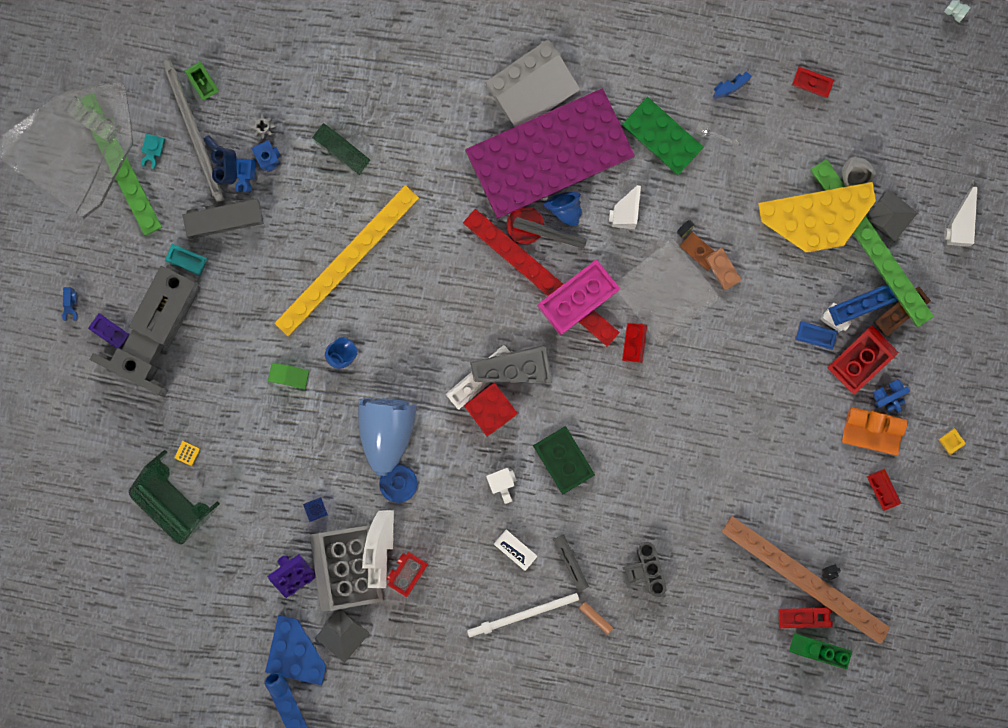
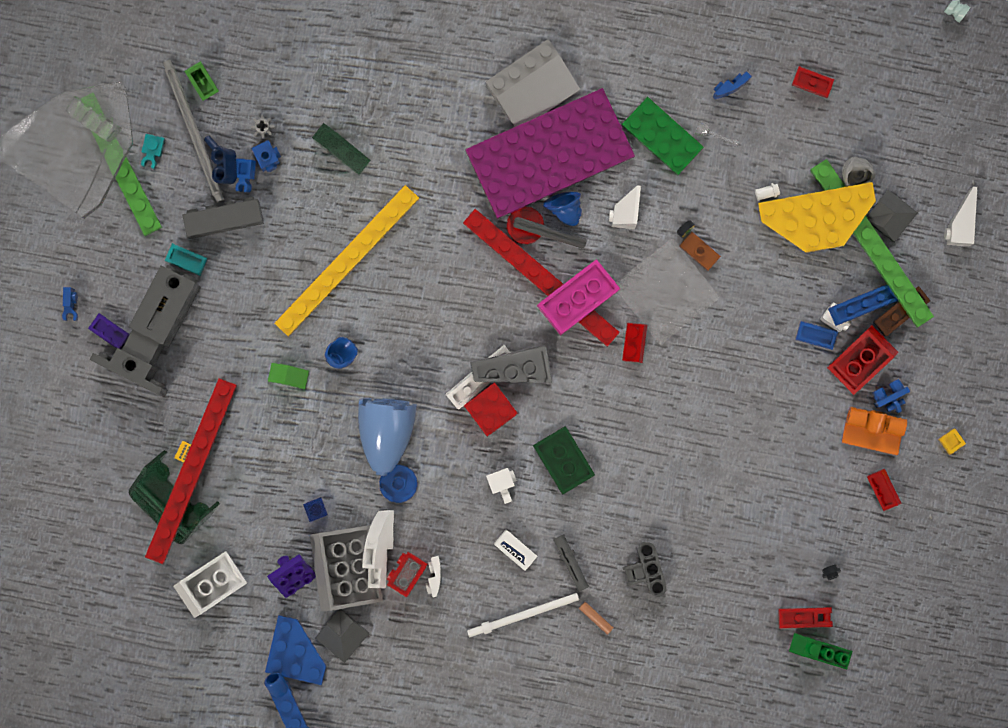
(191, 471): none -> red plate
(210, 584): none -> white slope
(434, 582): none -> white slope
(723, 269): nougat plate -> none
(766, 192): none -> white pin
(806, 580): nougat plate -> none

